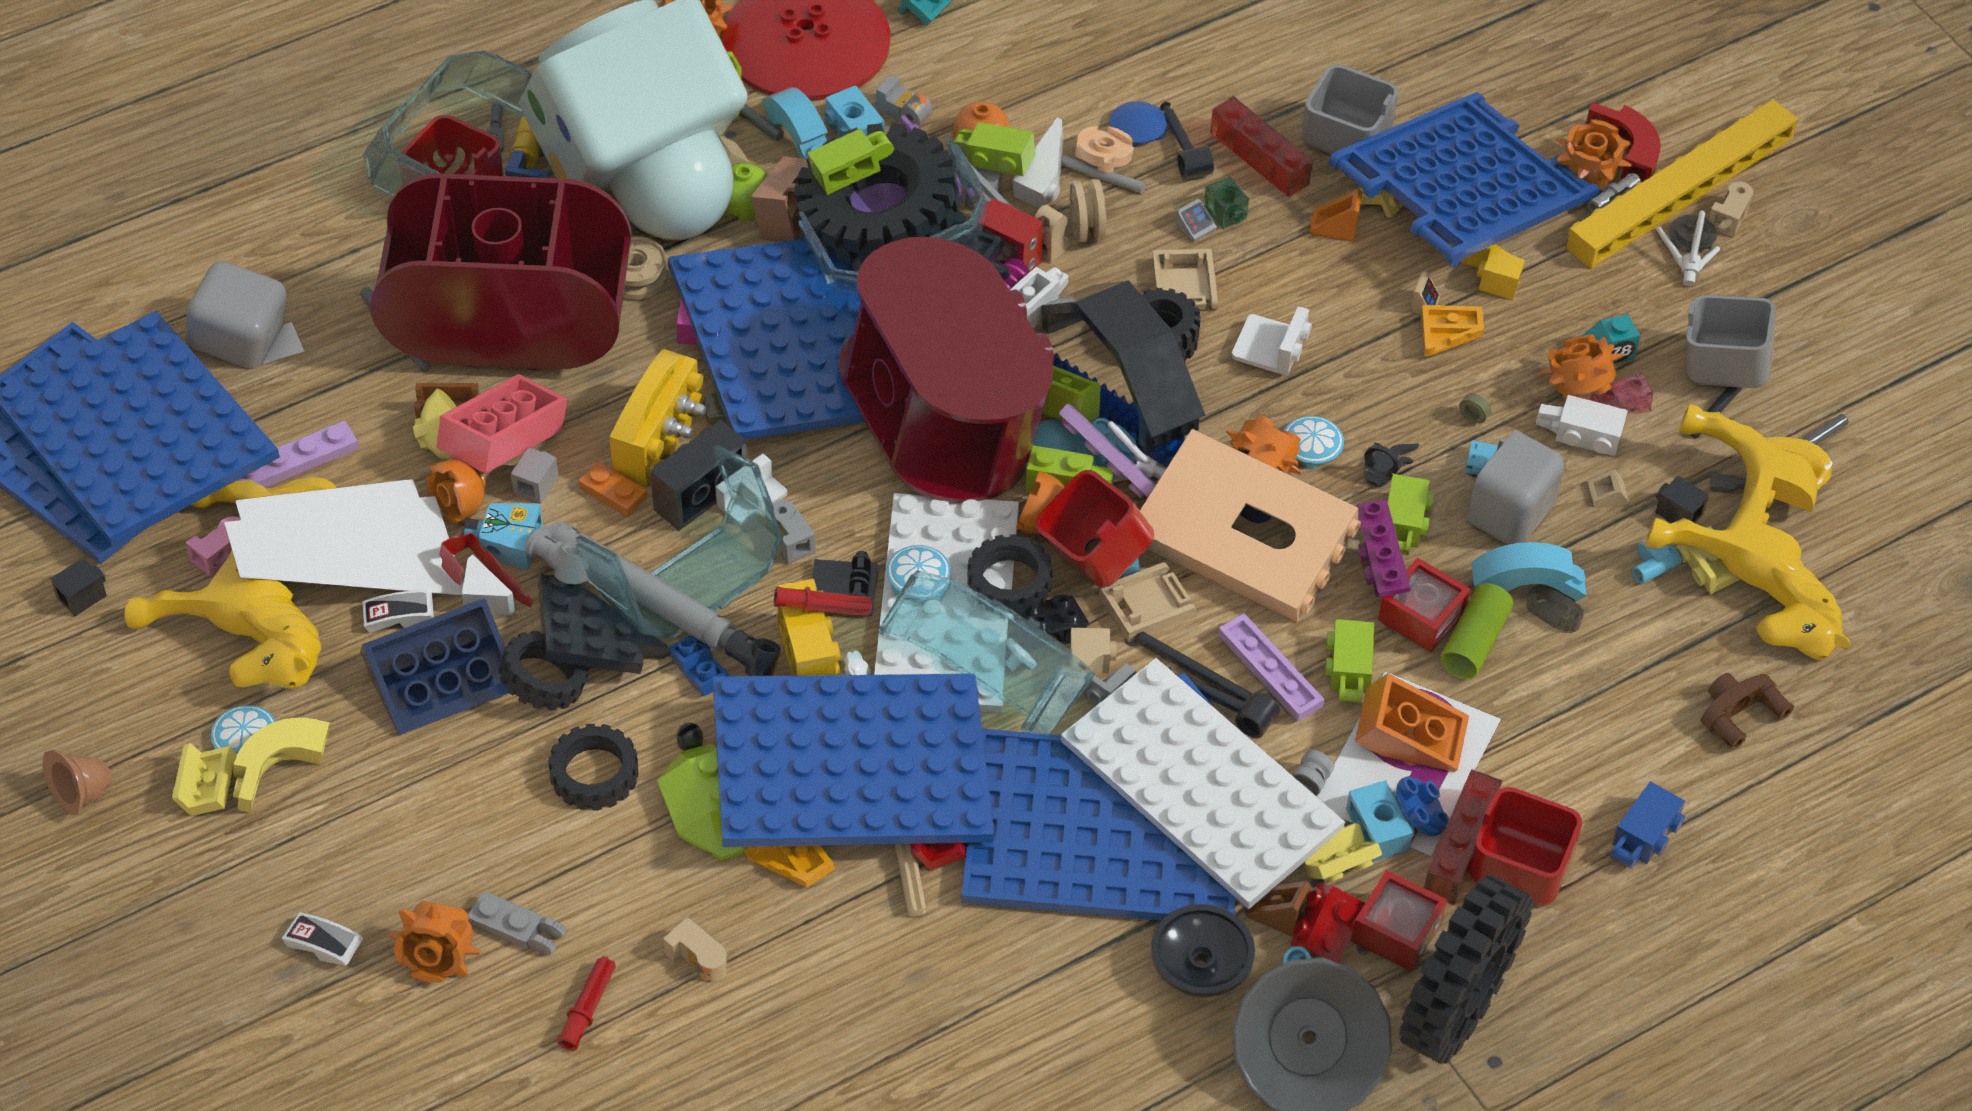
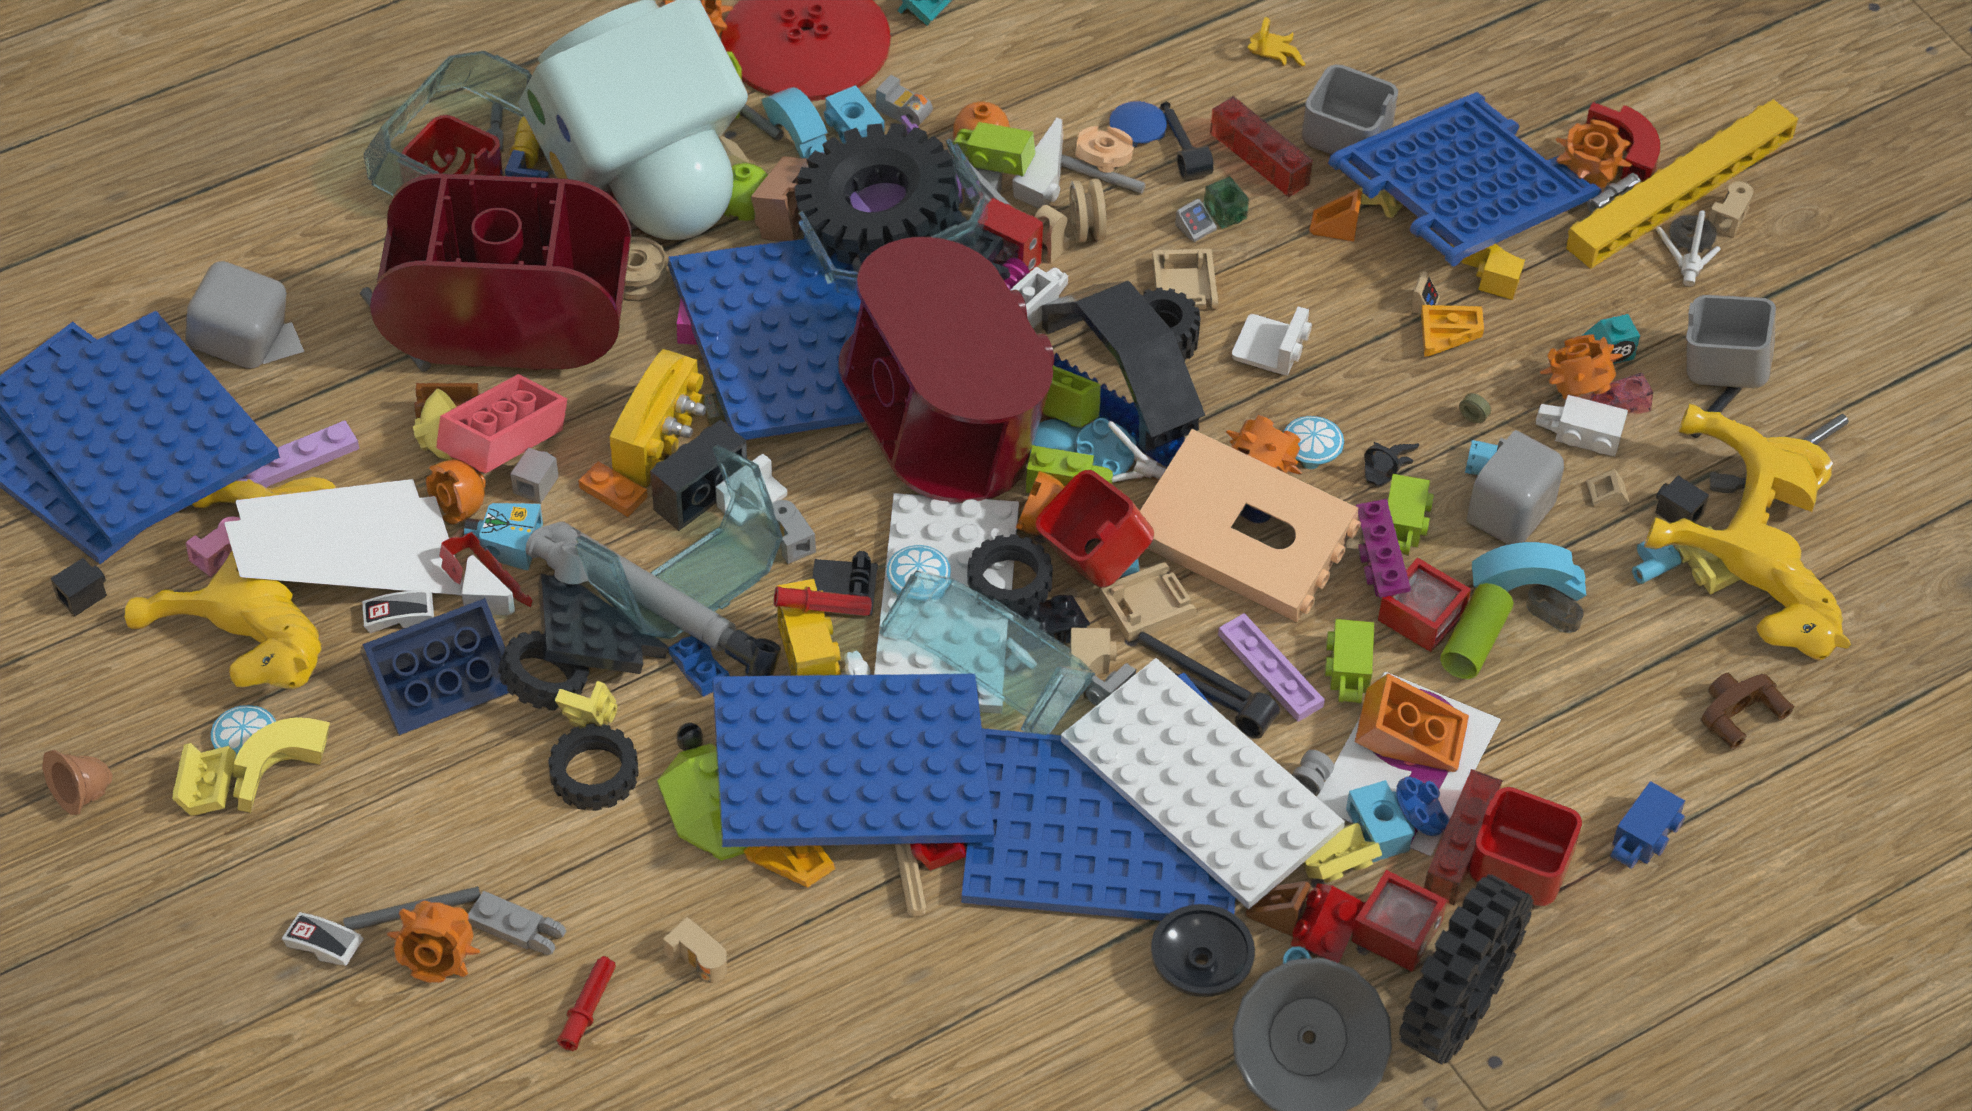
(392, 913): none -> dark grey bar
(581, 710): none -> light yellow bracket
(849, 159): lime brick -> none
(1098, 443): lavender plate -> none
(1274, 45): none -> yellow piece

